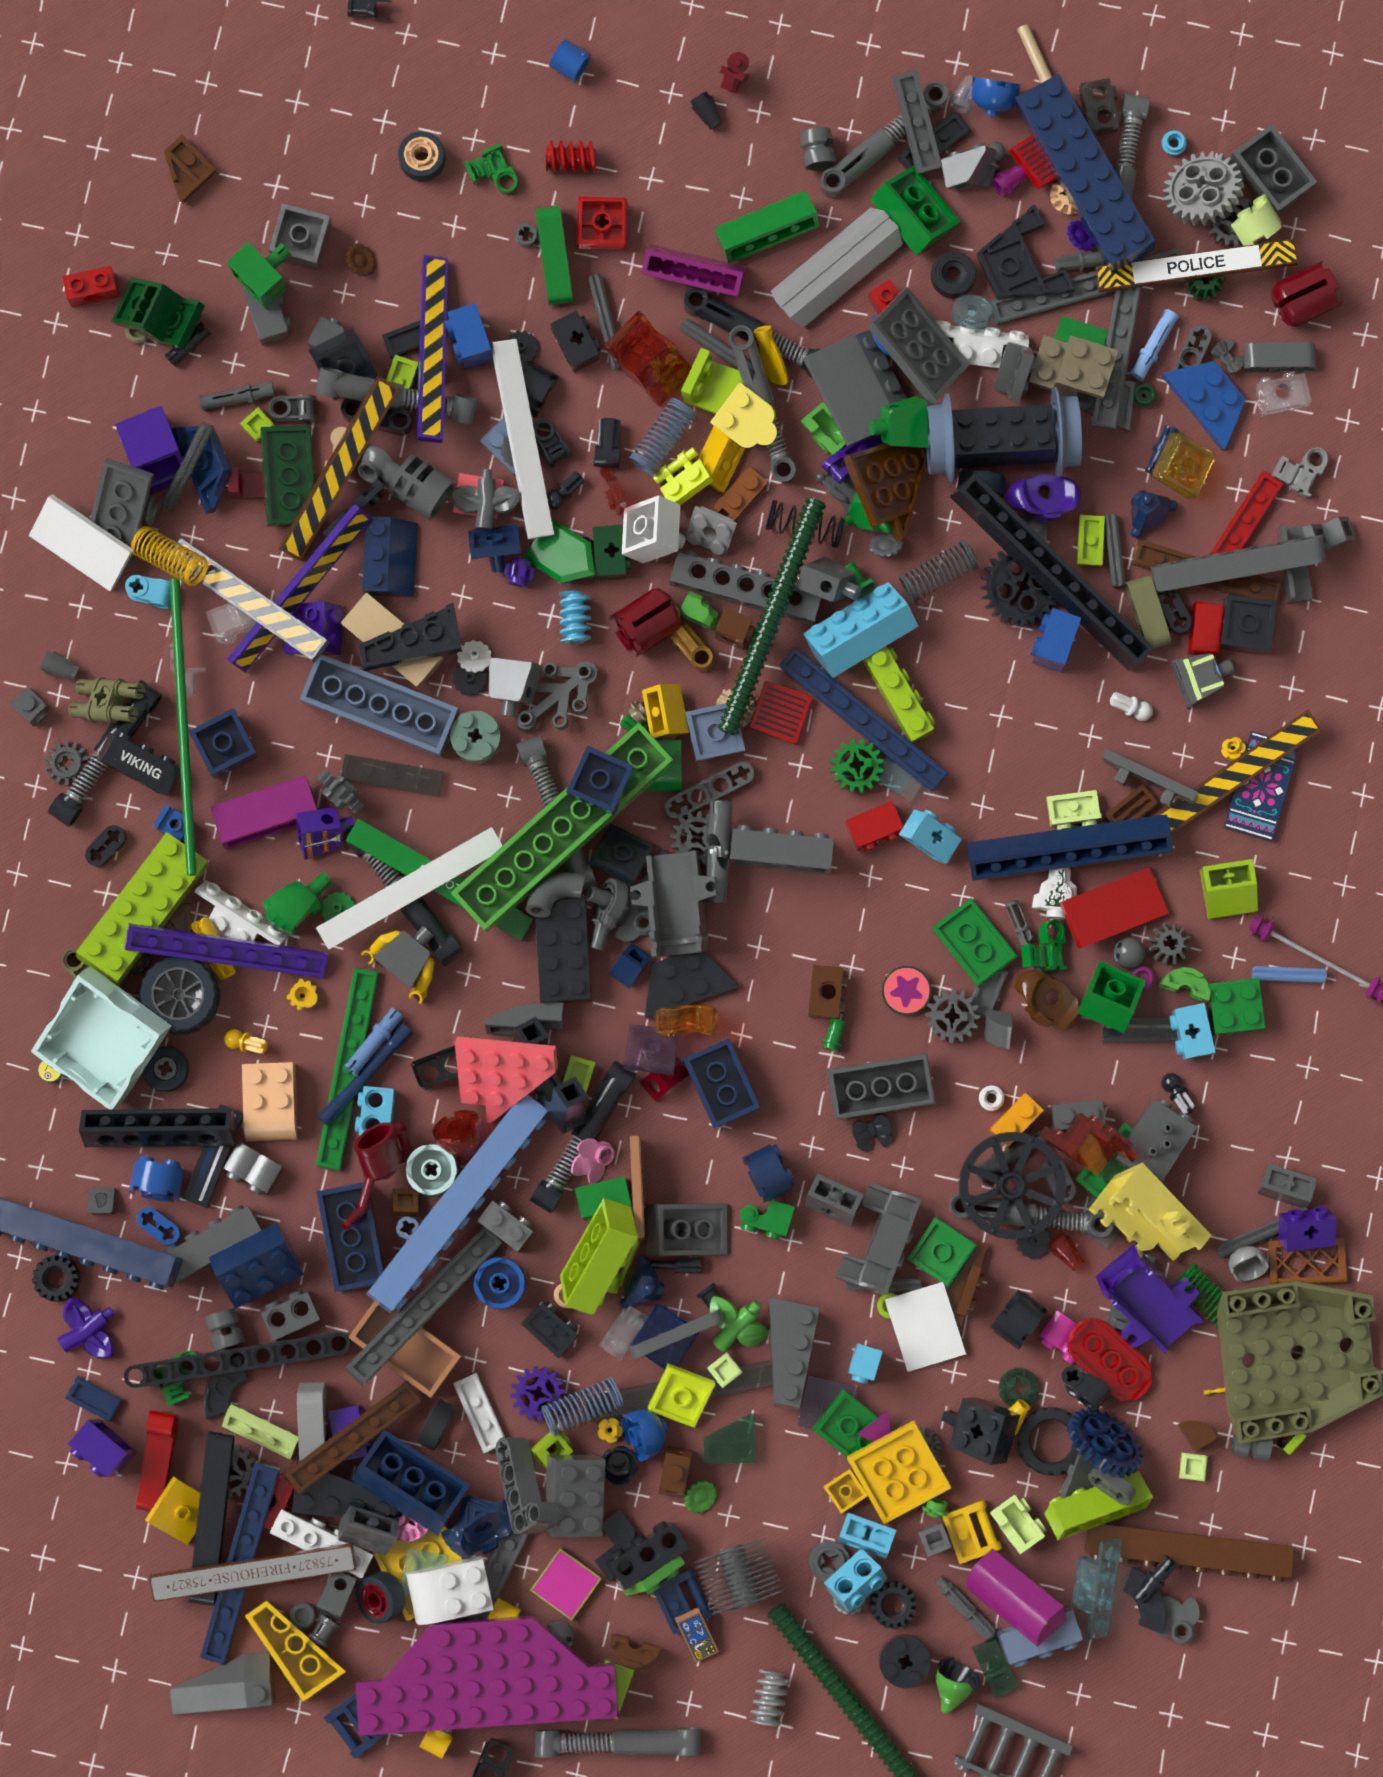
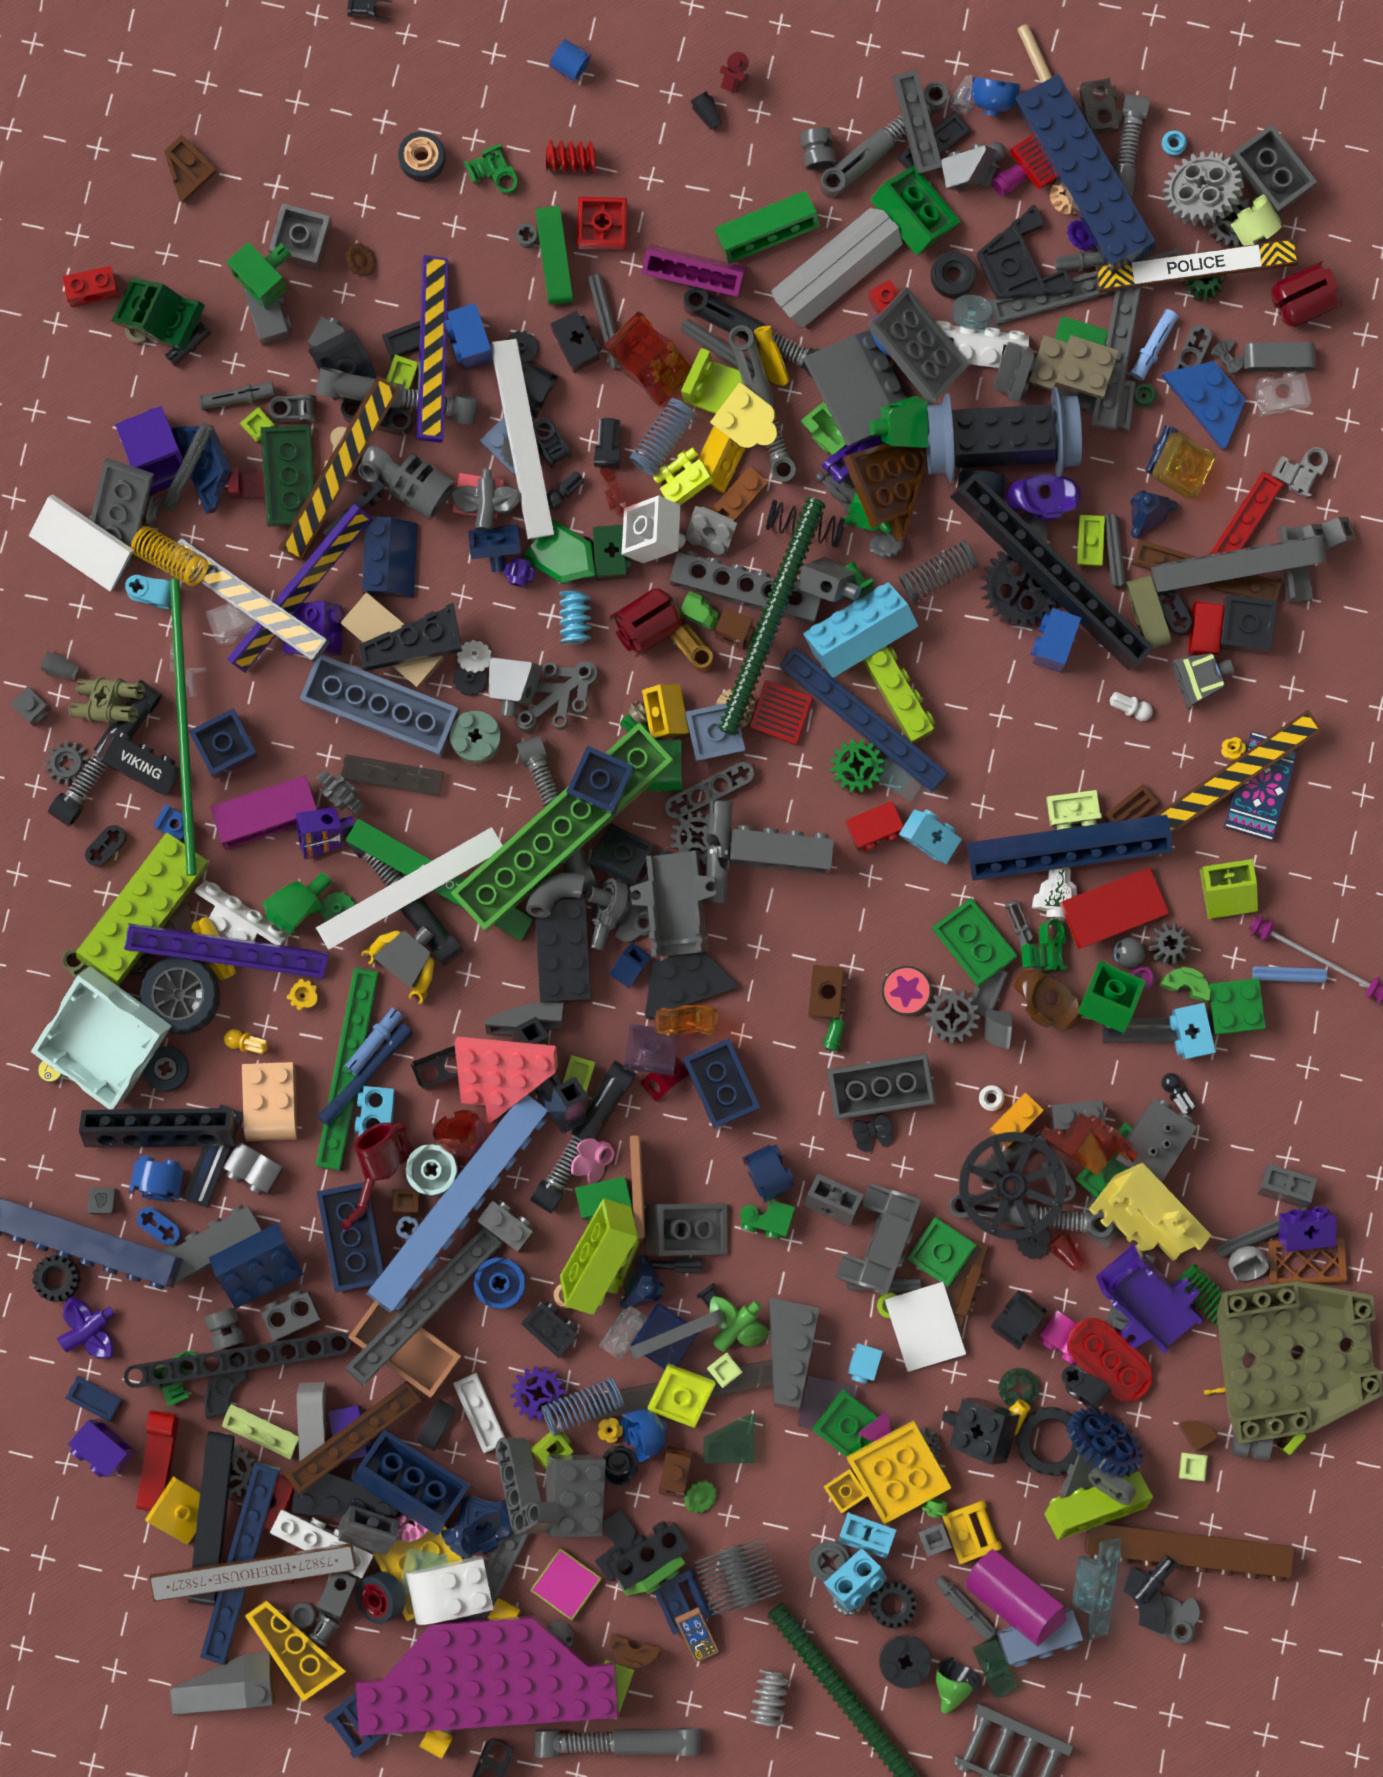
(1017, 1524): yellowish green cylinder -> none
(1130, 768): dark grey hinge -> none

